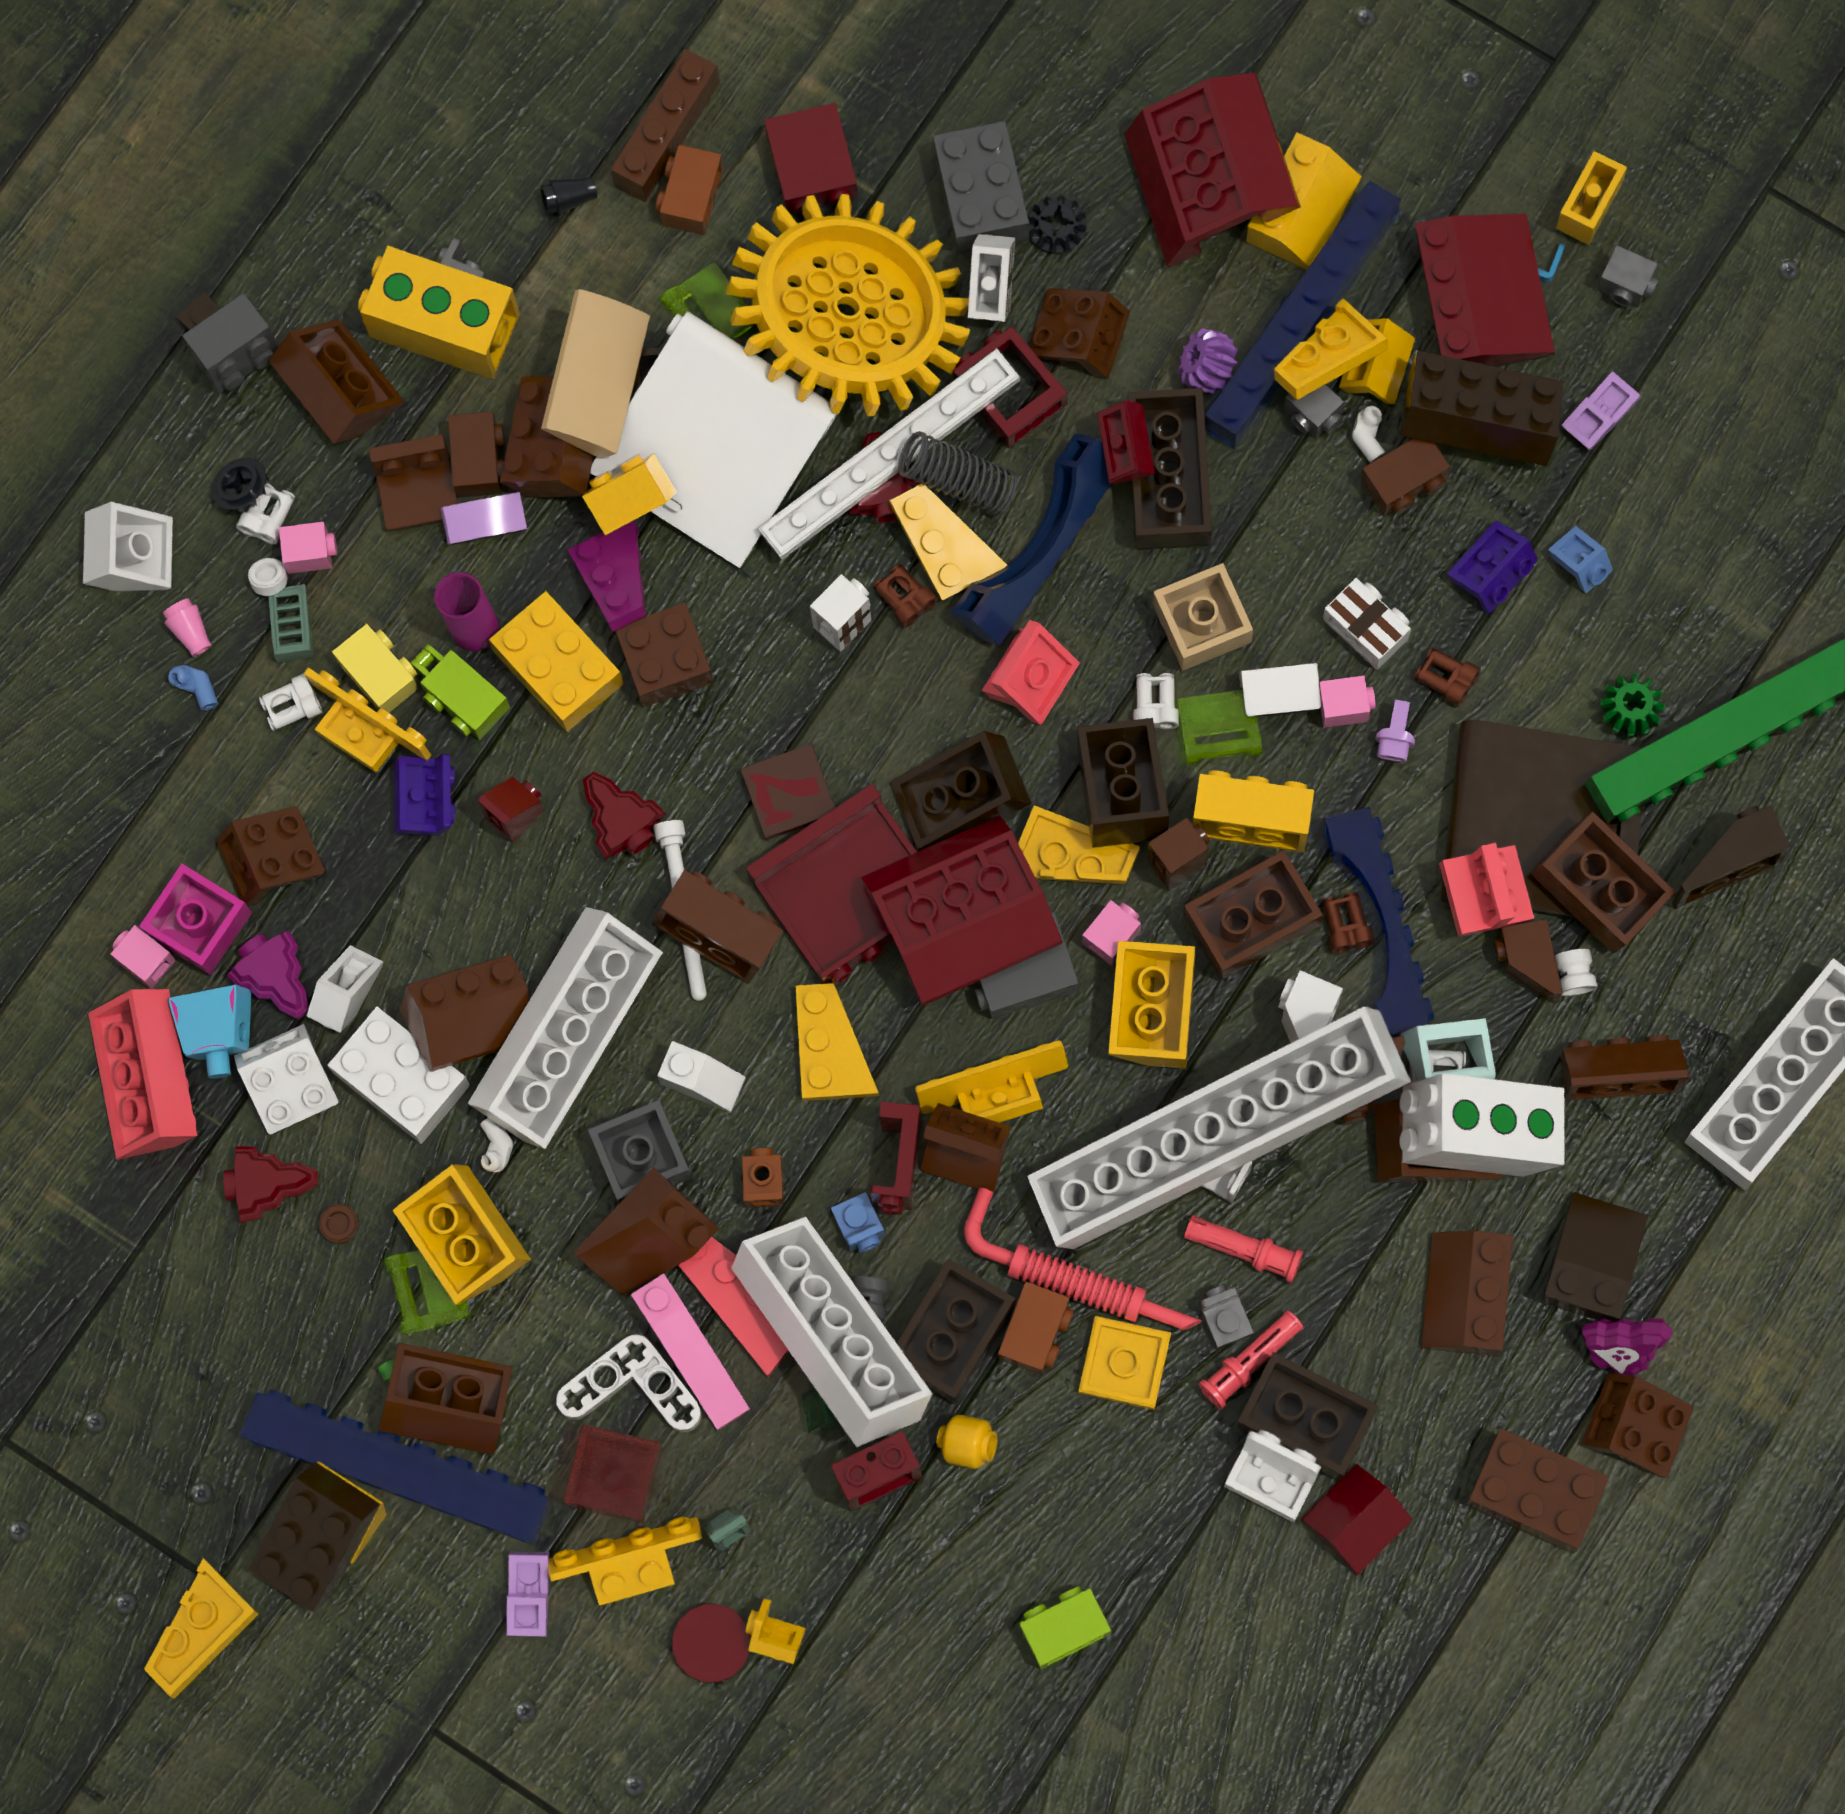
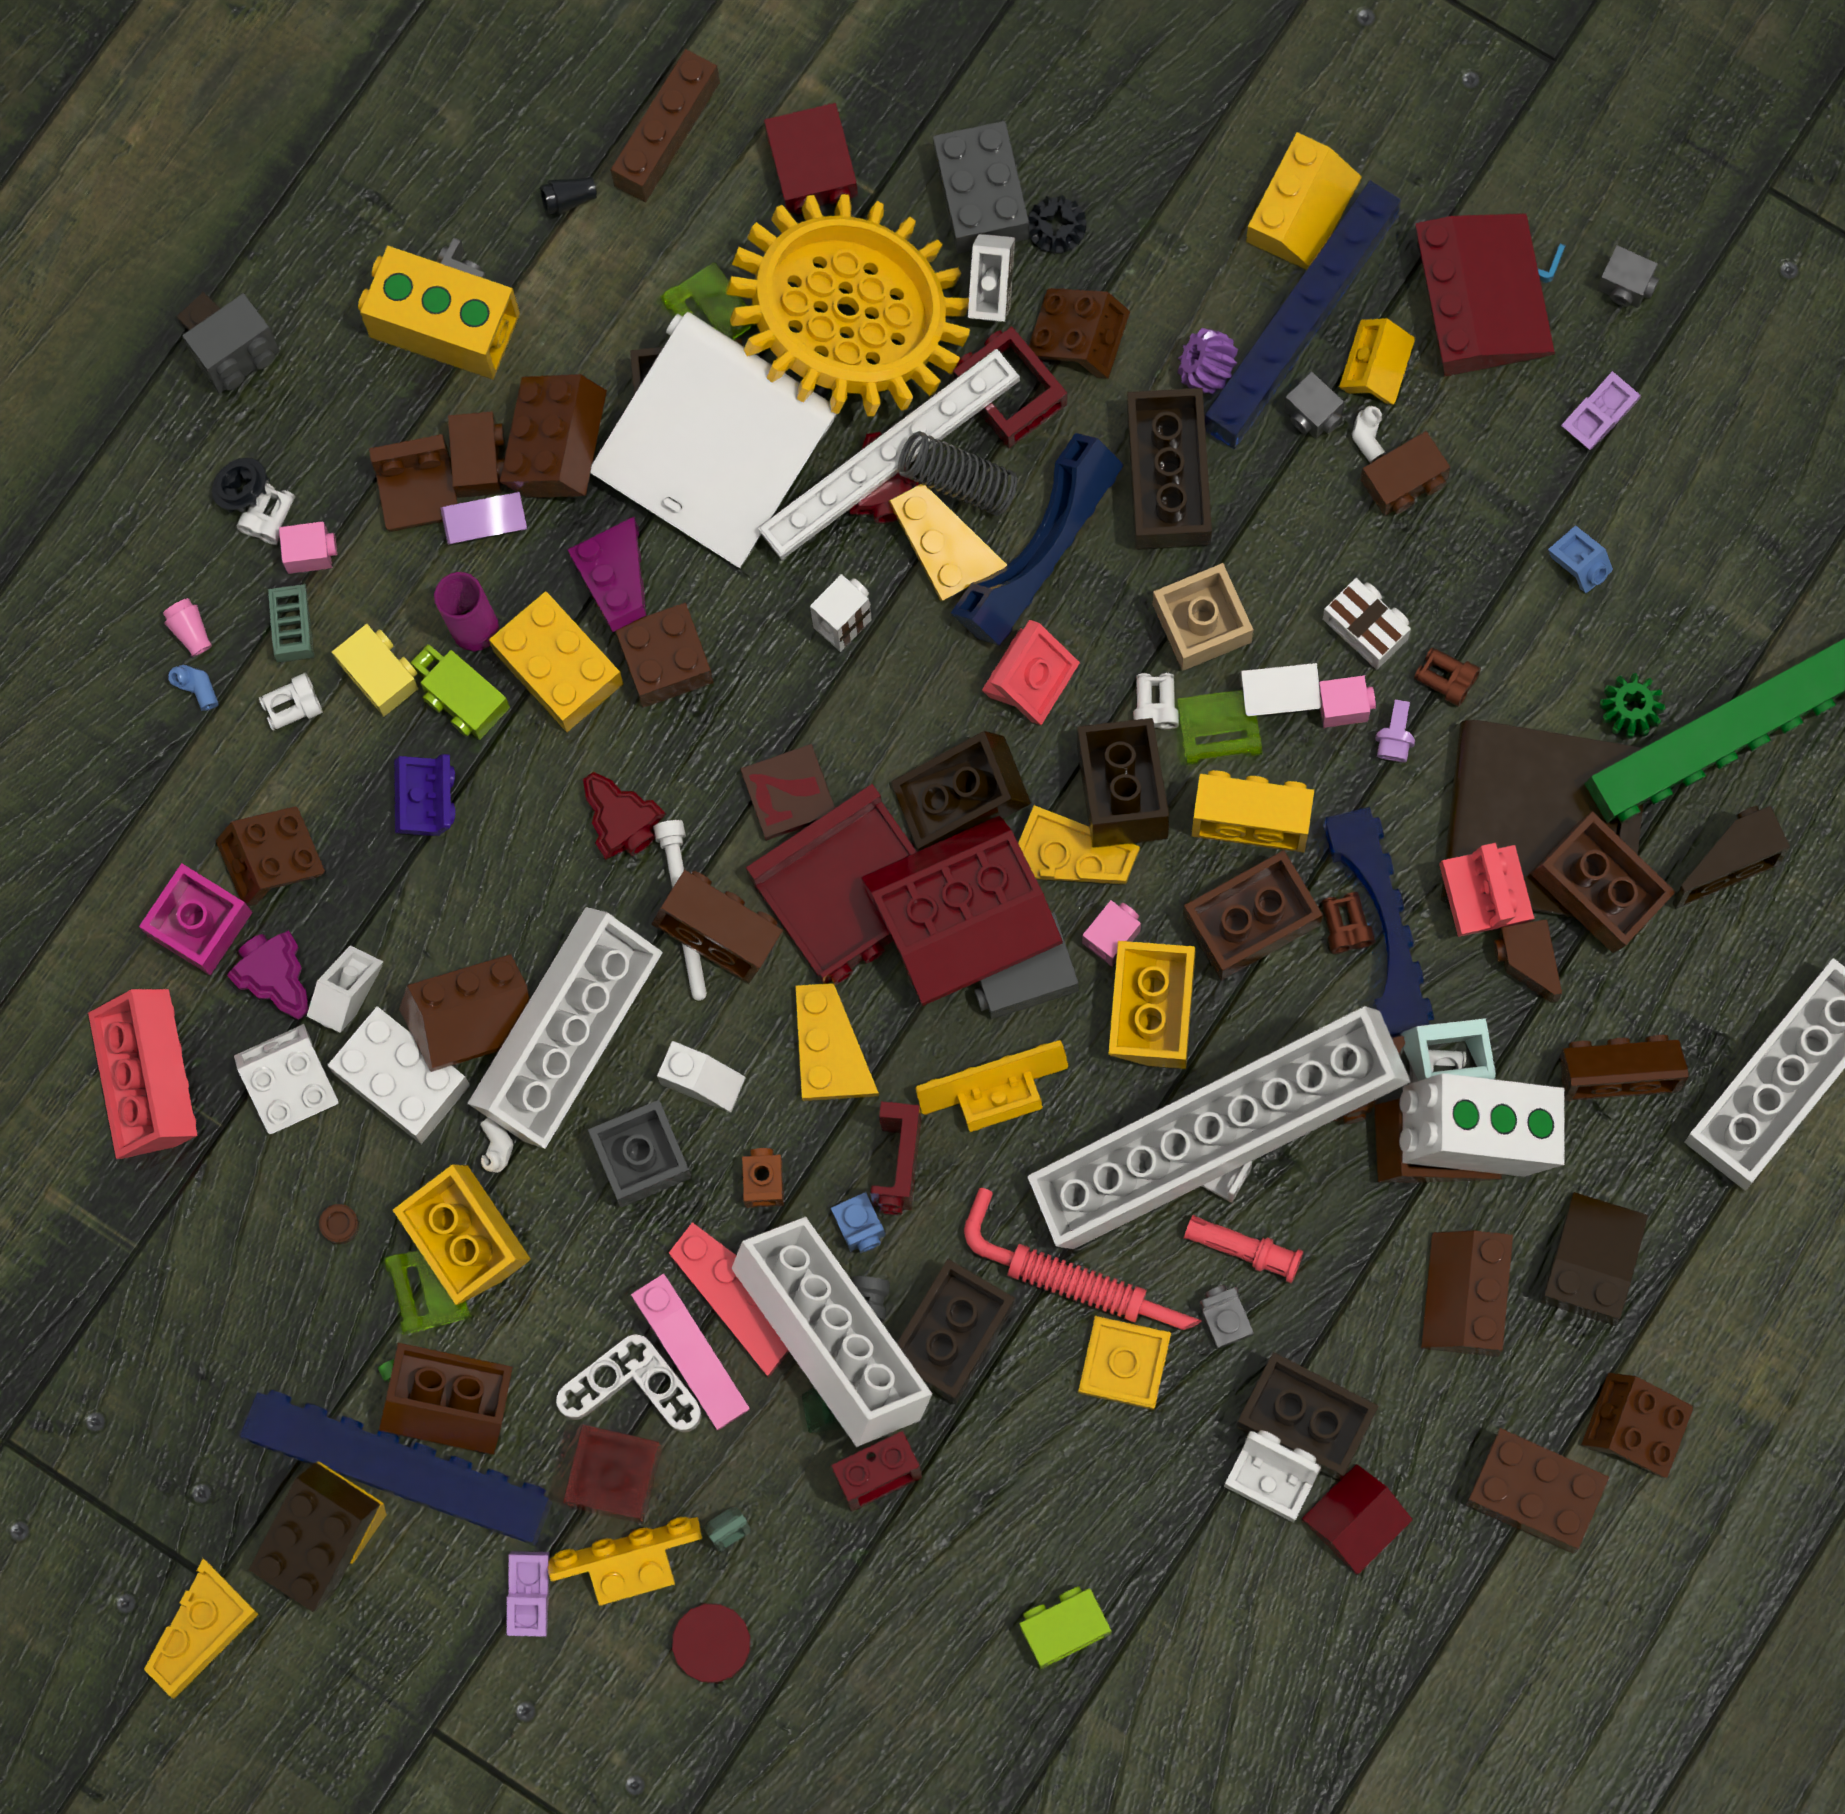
(127, 548): white slope -> none
(142, 956): bright pink brick -> none
(213, 1025): medium azure torso -> none
(263, 1182): dark red rock -> none
(267, 576): white tile -> none
(335, 380): reddish brown slope -> none
(359, 729): yellow bracket -> none
(511, 807): dark red slope -> none
(595, 373): tan slope -> none
(628, 493): yellow brick -> none
(646, 1235): reddish brown slope -> none
(690, 189): dark orange brick -> none
(773, 1636): yellow bracket -> none
(914, 604): copper piece -> none
(964, 1147): reddish brown bracket -> none
(967, 1441): yellow head -> none
(1035, 1329): dark orange brick -> none
(1125, 442): dark red slope -> none
(1179, 853): reddish brown brick -> none
(1209, 162): dark red slope -> none
(1238, 1370): coral pin -> none
(1308, 1005): white slope -> none
(1334, 349): yellow wing -> none
(1482, 408): dark brown brick -> none
(1494, 565): dark purple bracket -> none
(1575, 973): white wheel -> none
(1591, 197): yellow brick -> none
(1625, 1343): magenta rock -> none

